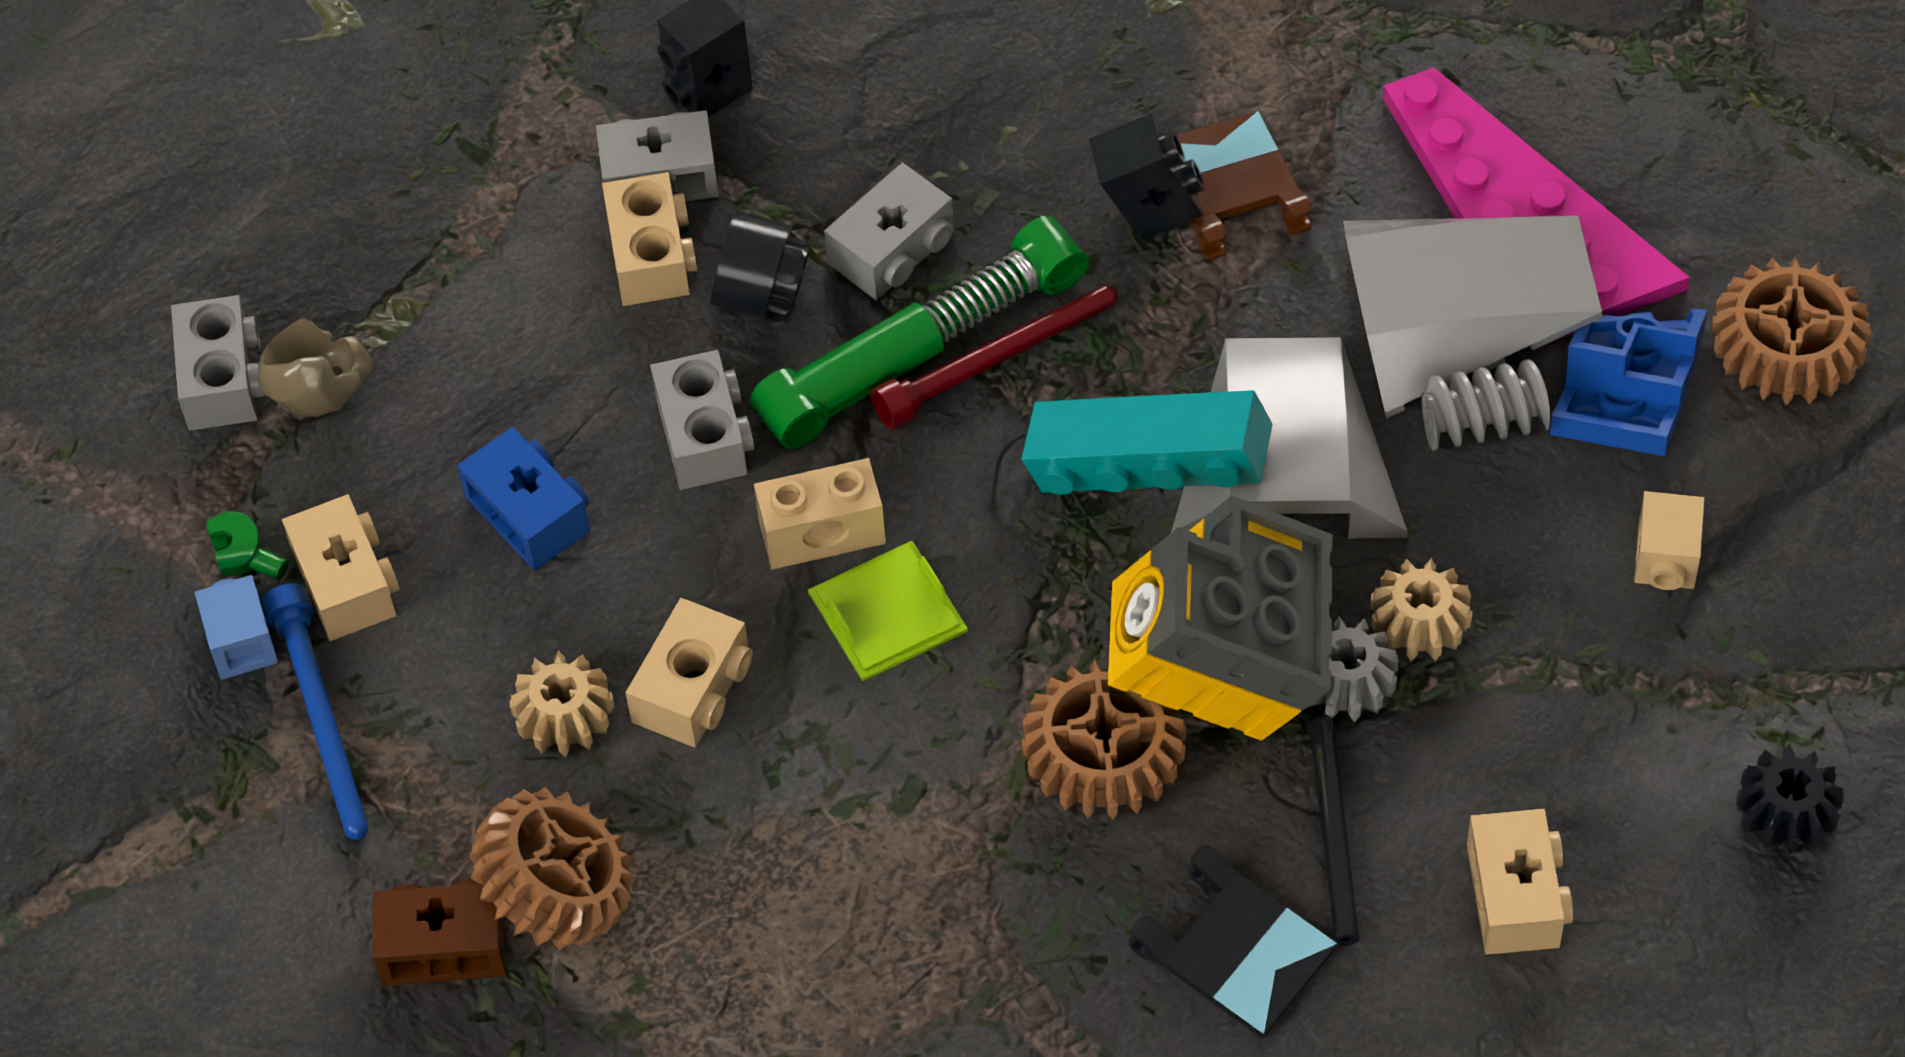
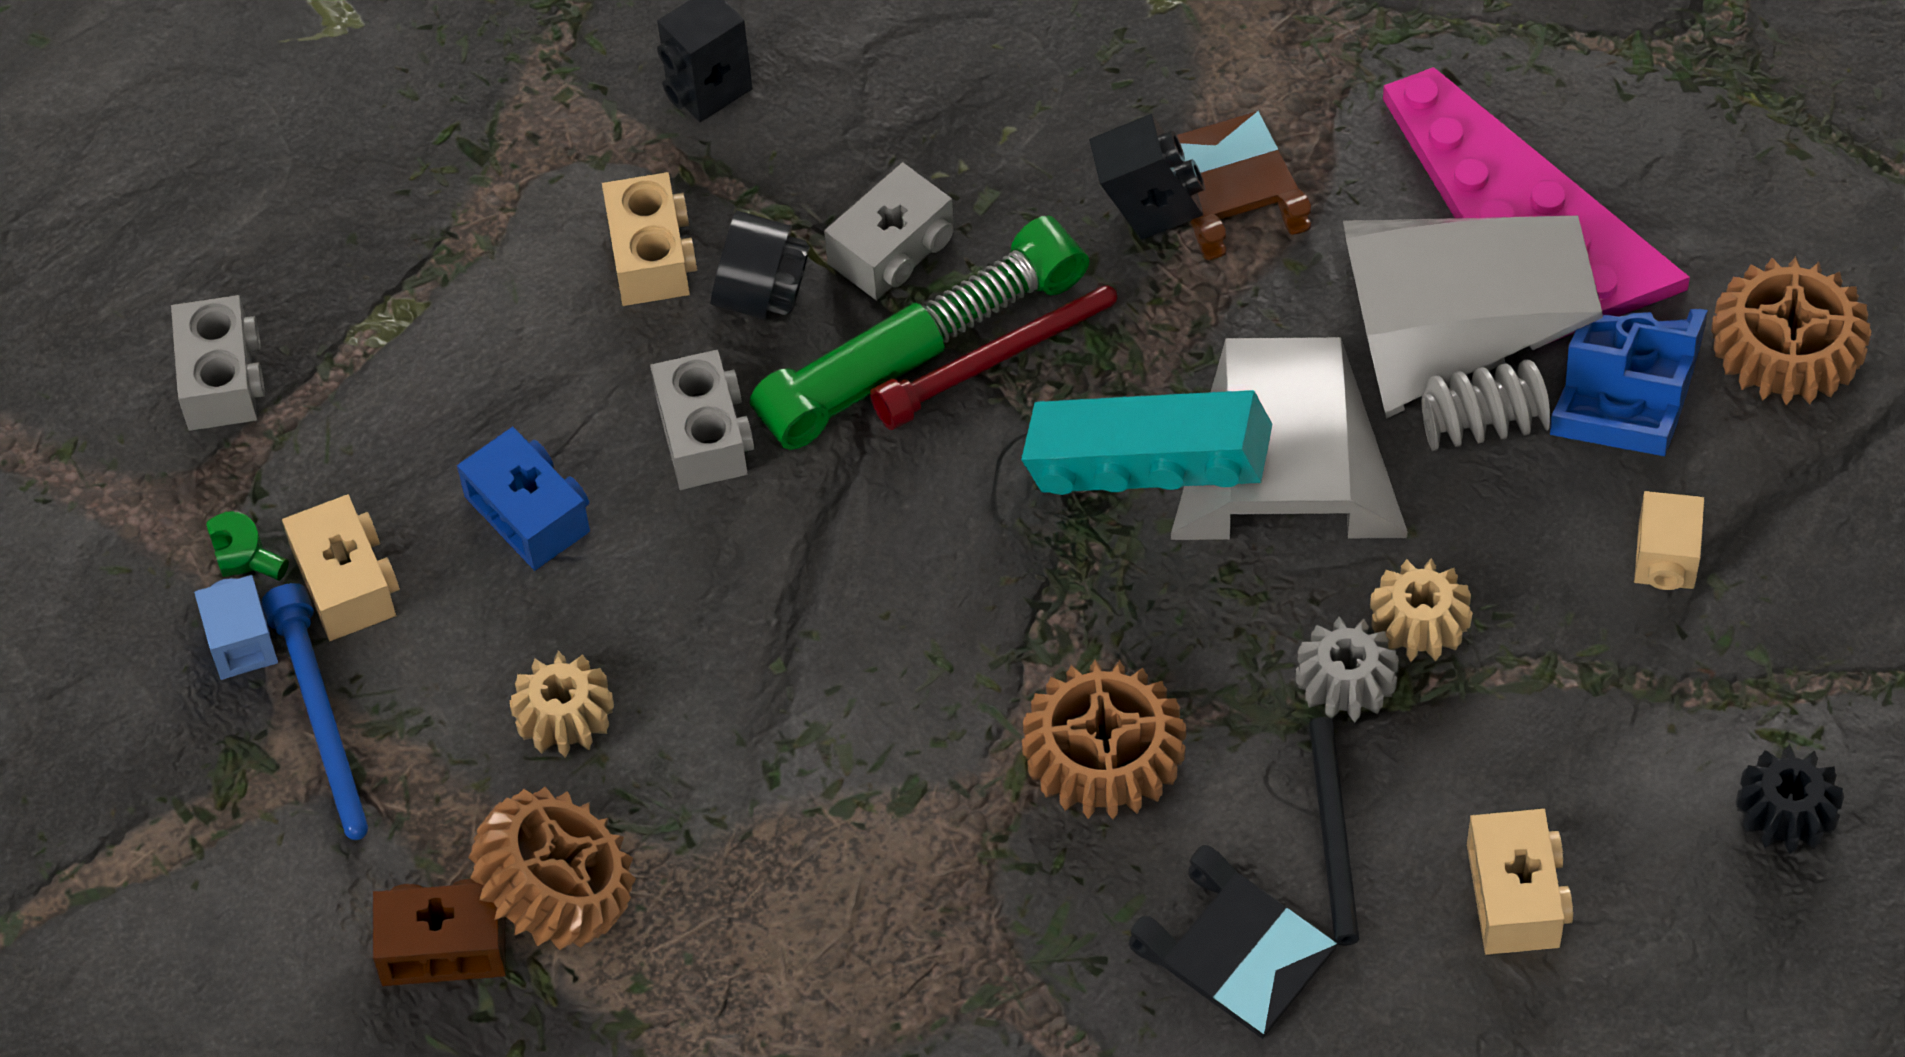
(311, 372): dark tan hair -> none
(661, 145): light grey brick -> none
(689, 642): tan brick -> none
(820, 513): tan brick -> none
(887, 610): lime piece -> none
(1228, 619): dark grey piece -> none

